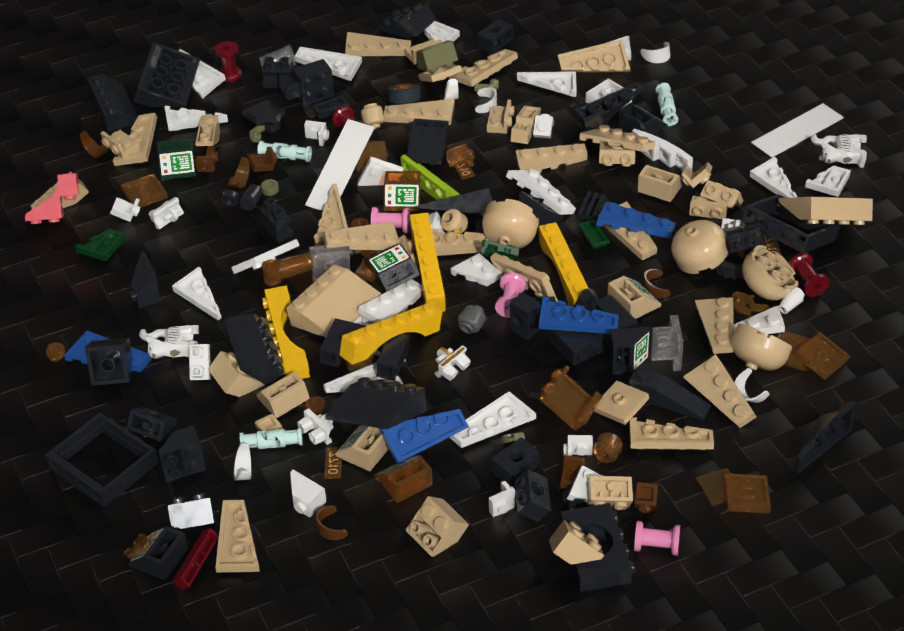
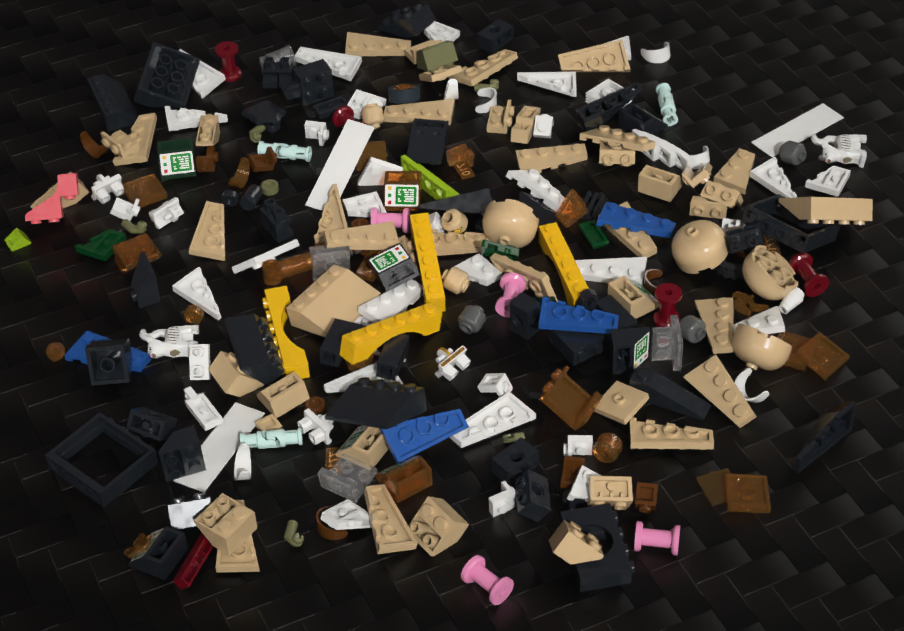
(17, 240): none -> lime slope
(106, 185): none -> white hips
(128, 252): none -> clear orange slope
(140, 228): none -> olive arm
(193, 314): none -> clear orange tile
(202, 409): none -> white hinge
(209, 234): none -> tan wing
(222, 445): none -> white sticker
(226, 523): none -> tan slope
(291, 535): none -> olive arm
(306, 494): white slope -> none
(346, 516): none -> white wing
(347, 477): none -> clear bracket
(362, 205): none -> white wing
(363, 98): none -> white wing
(387, 522): none -> tan wing
(455, 280): none -> tan head
(476, 571): none -> bright pink piece
(495, 383): none -> white bracket
(571, 209): none -> clear orange slope
(610, 269): none -> white wing
(668, 295): none -> dark red piece
(692, 329): none -> dark grey head
(701, 159): none -> white helmet
(736, 171): none -> tan wing
(792, 153): none -> dark grey head

